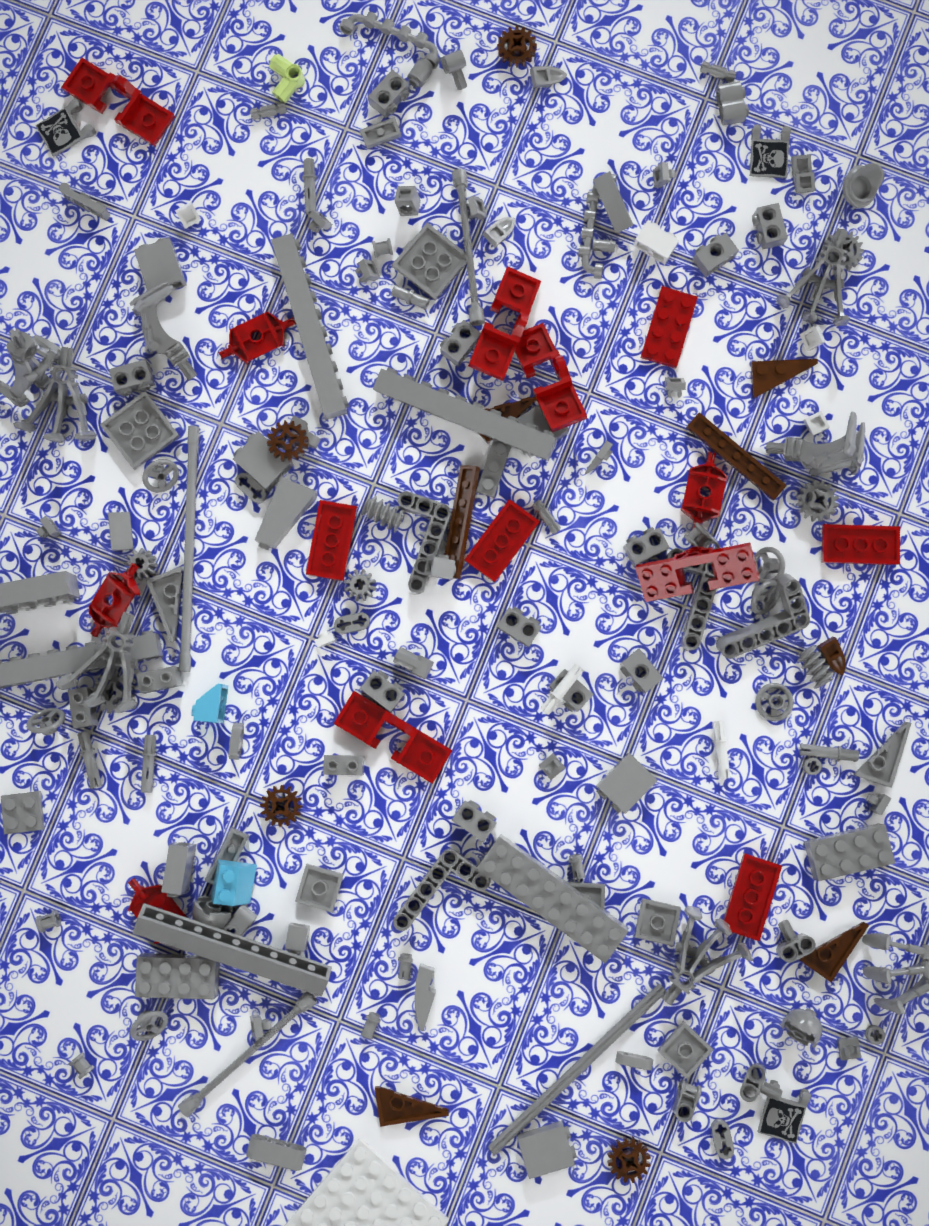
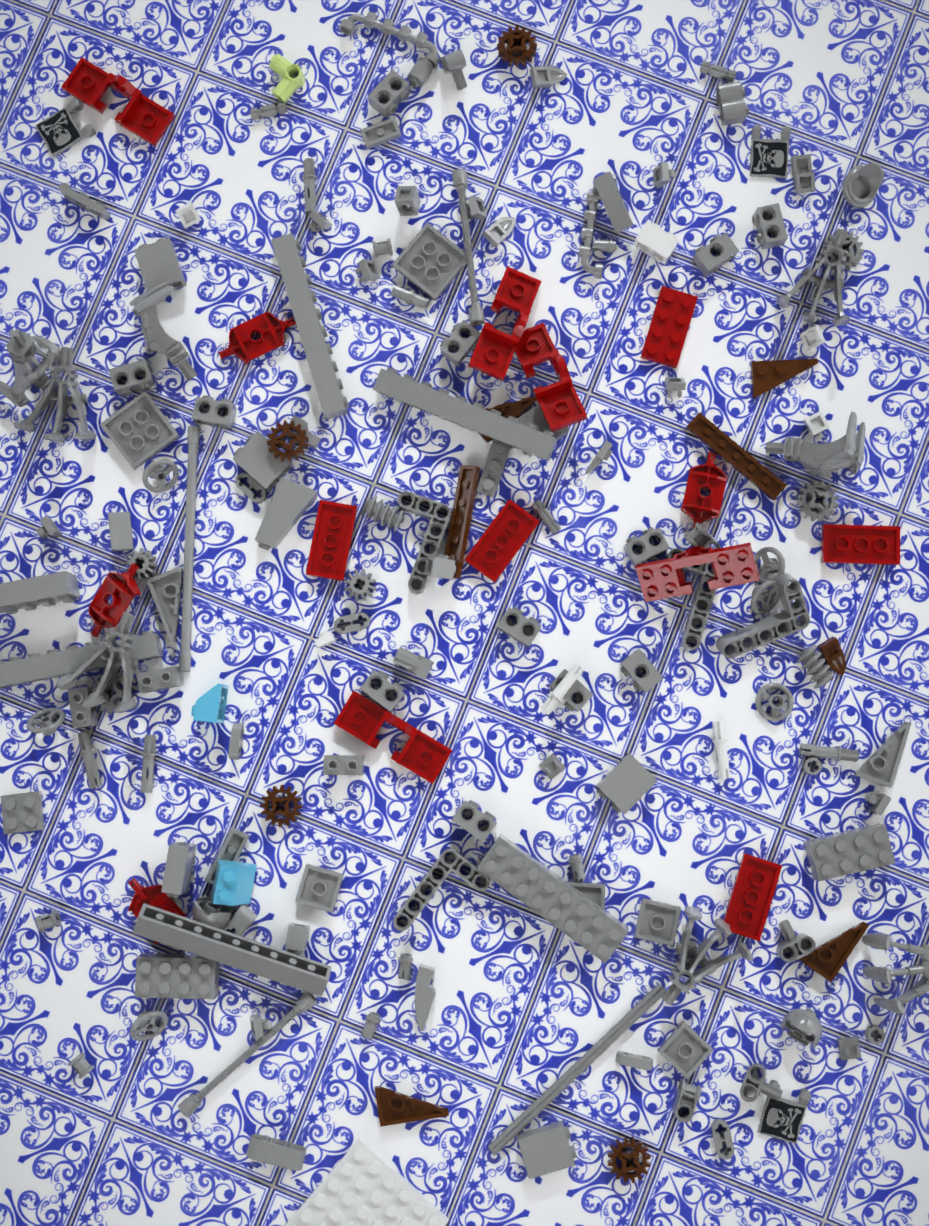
(213, 417): none -> light grey brick

